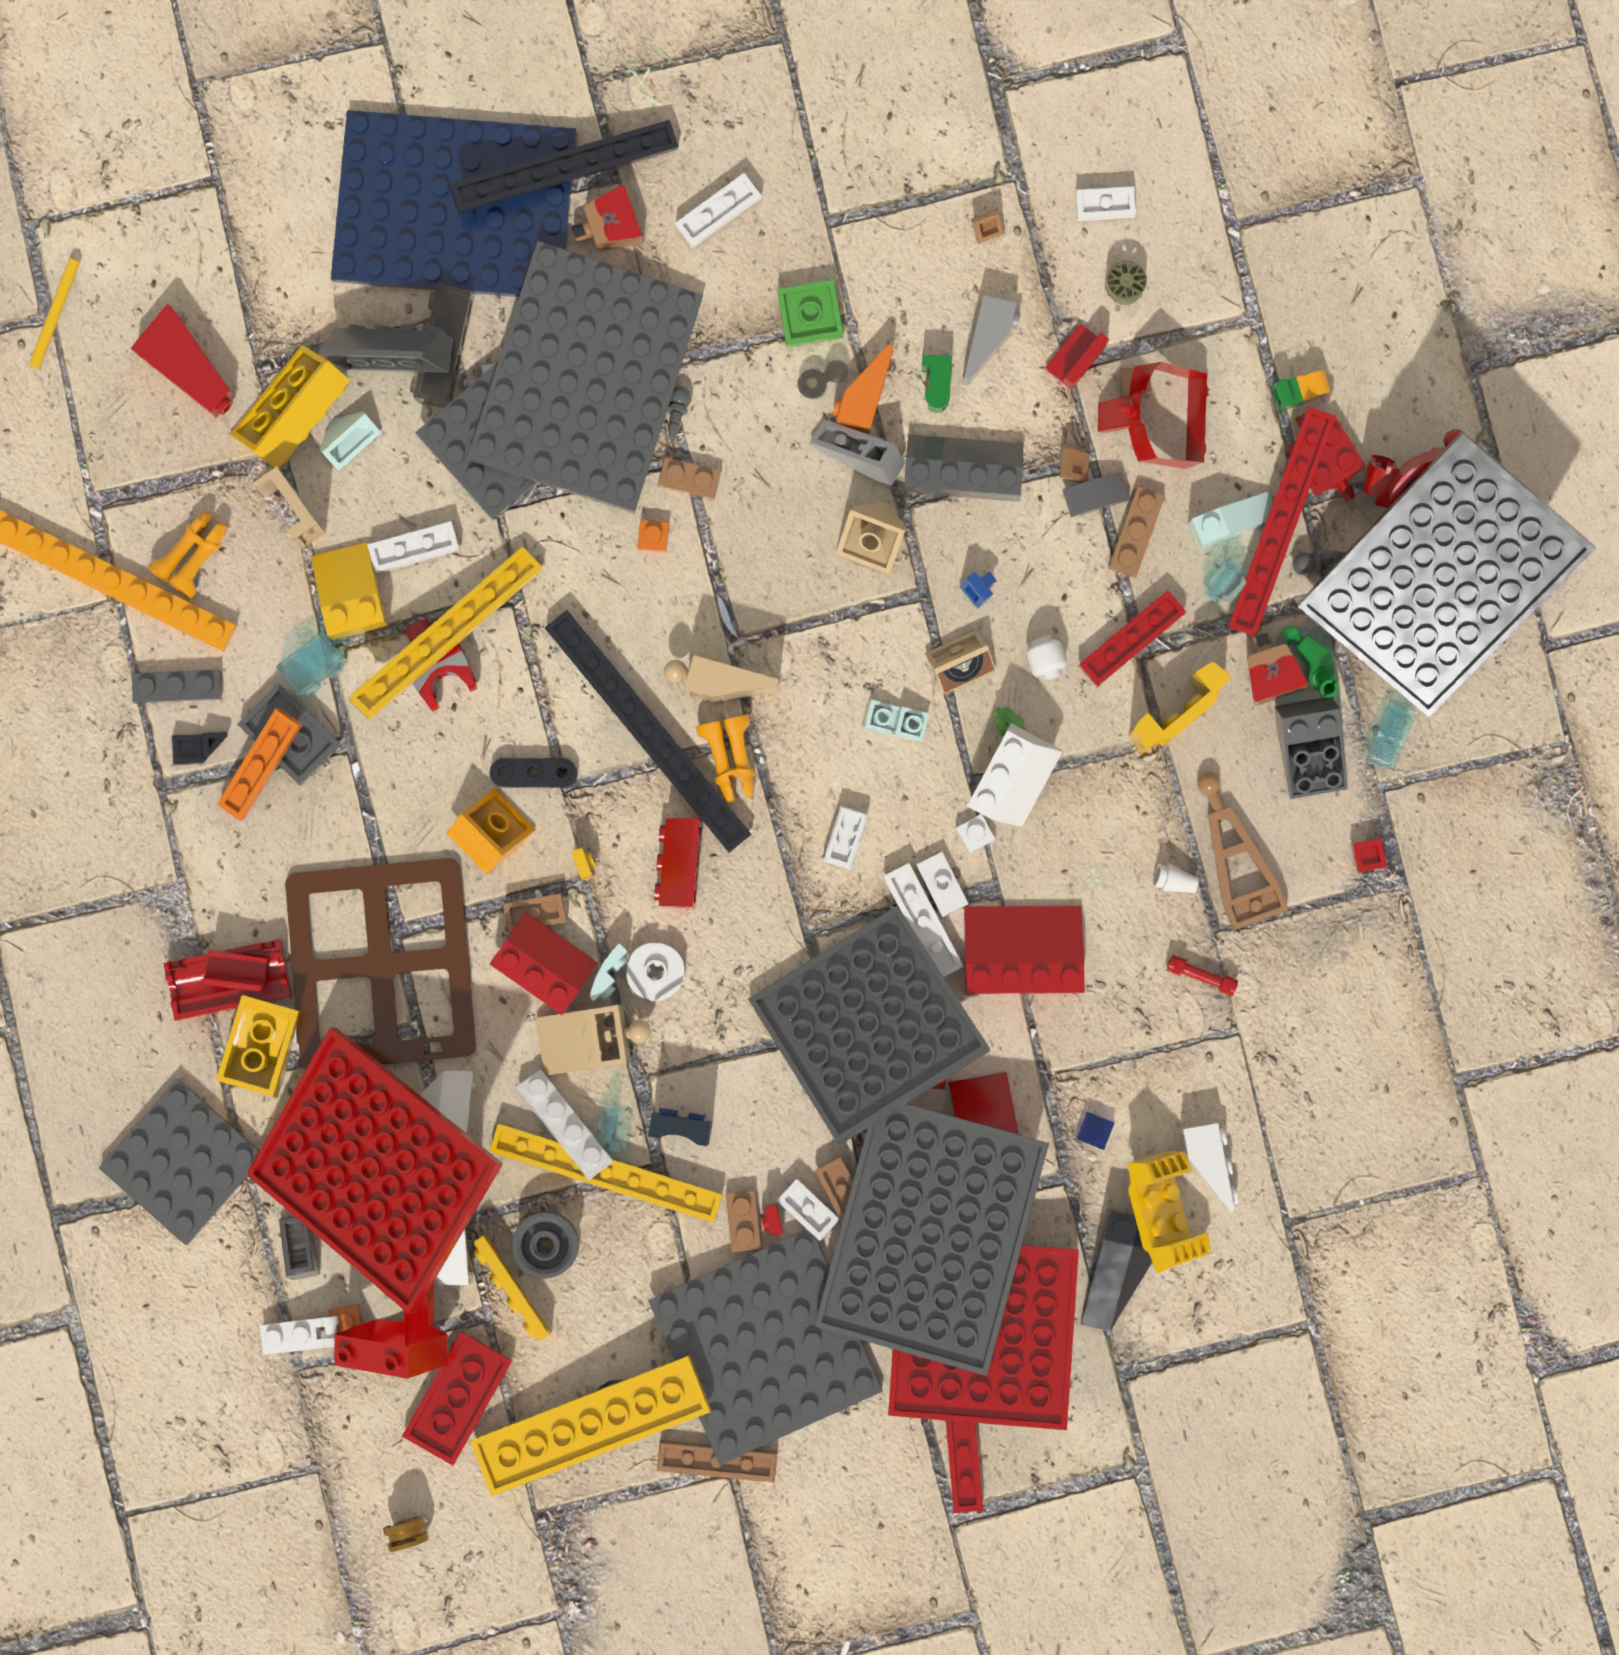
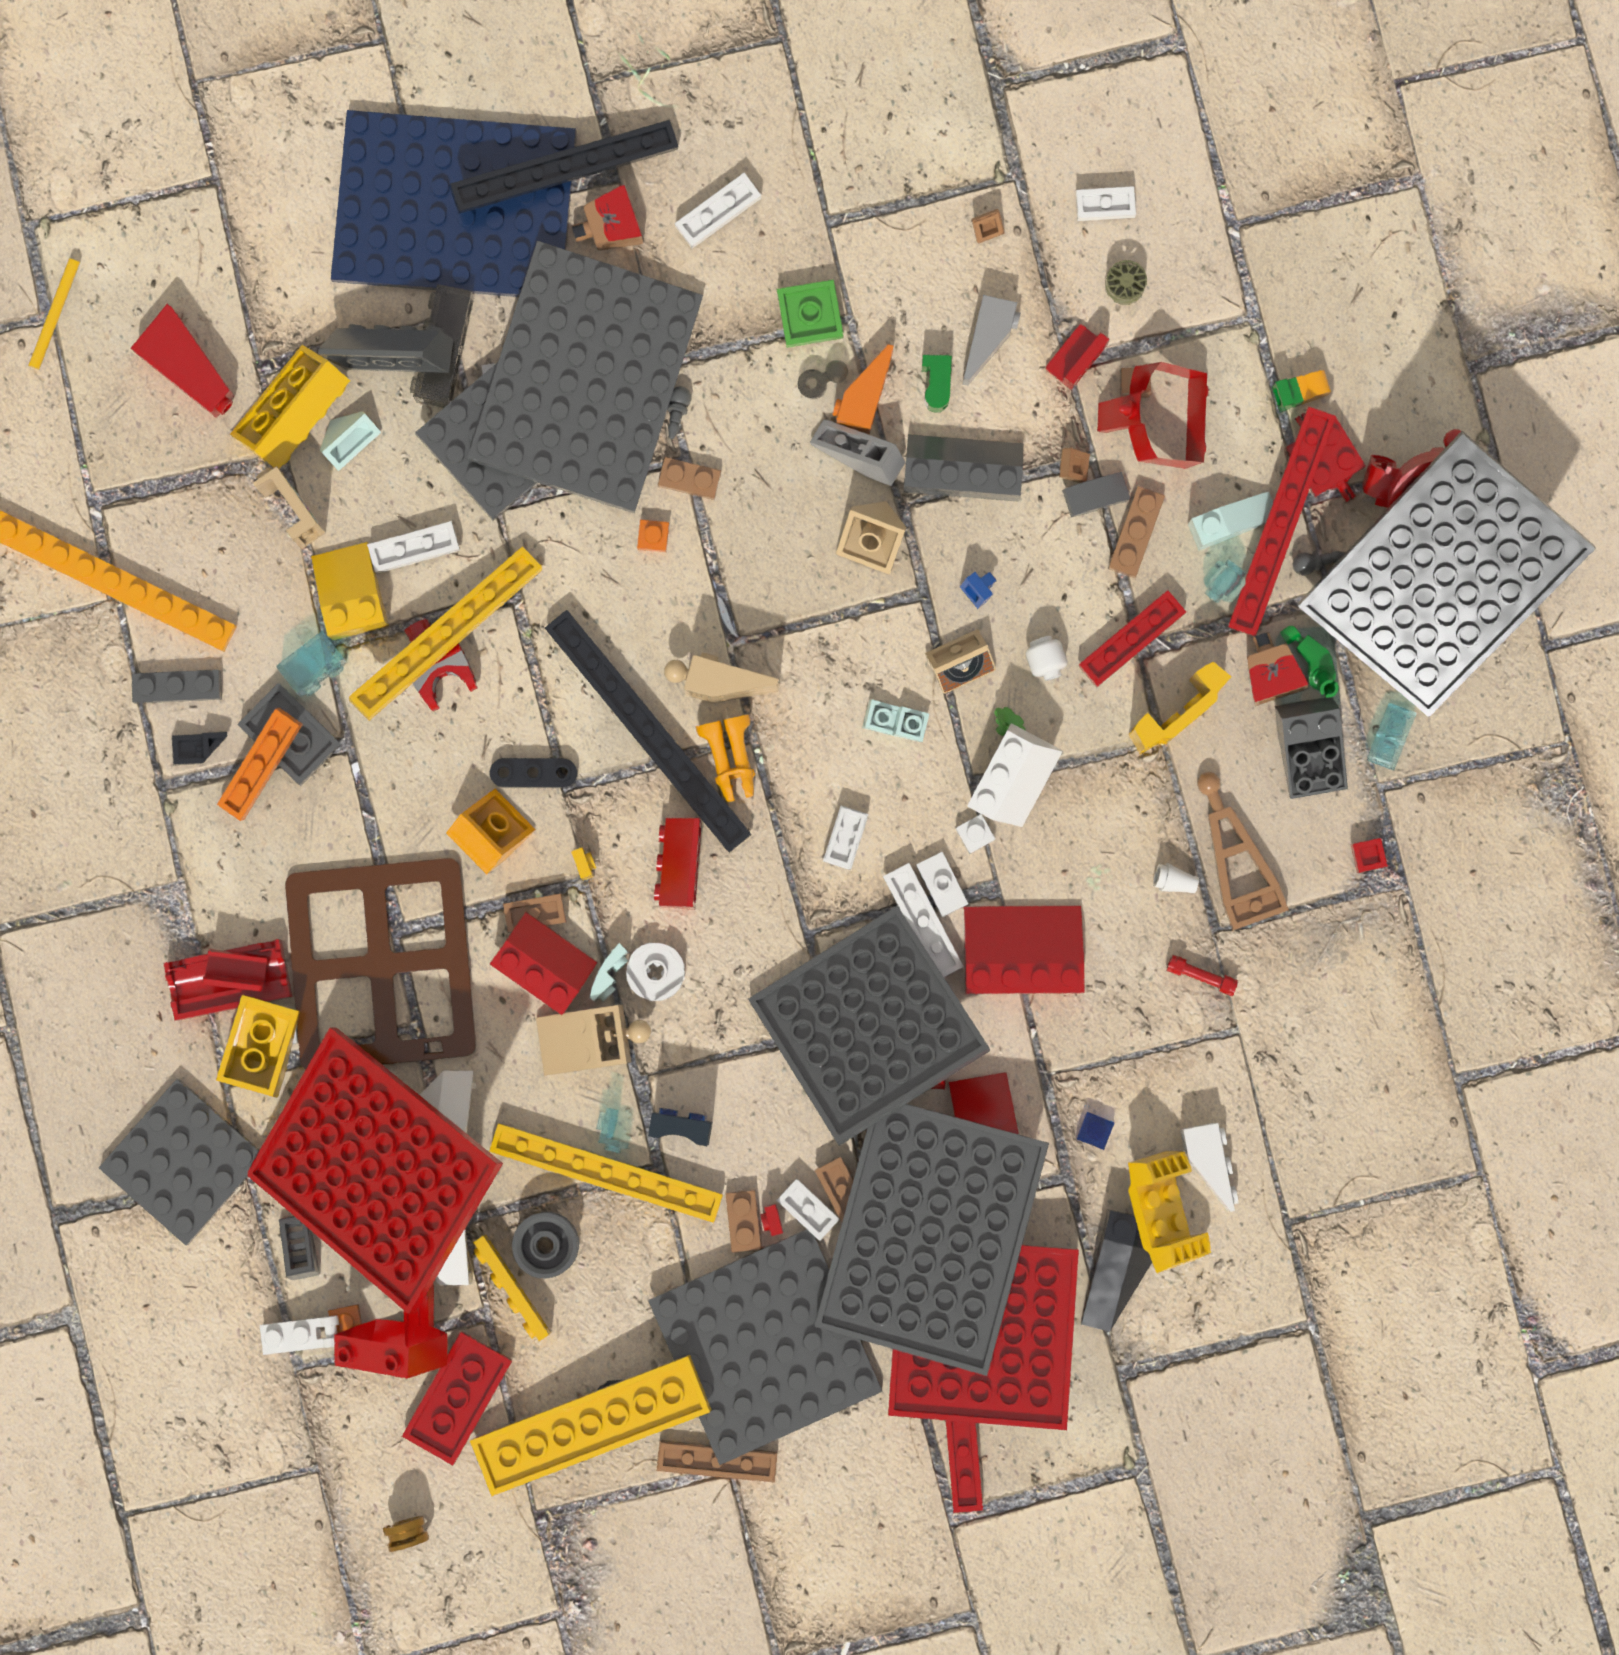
(183, 579): light orange piece -> none
(564, 1124): white plate -> none

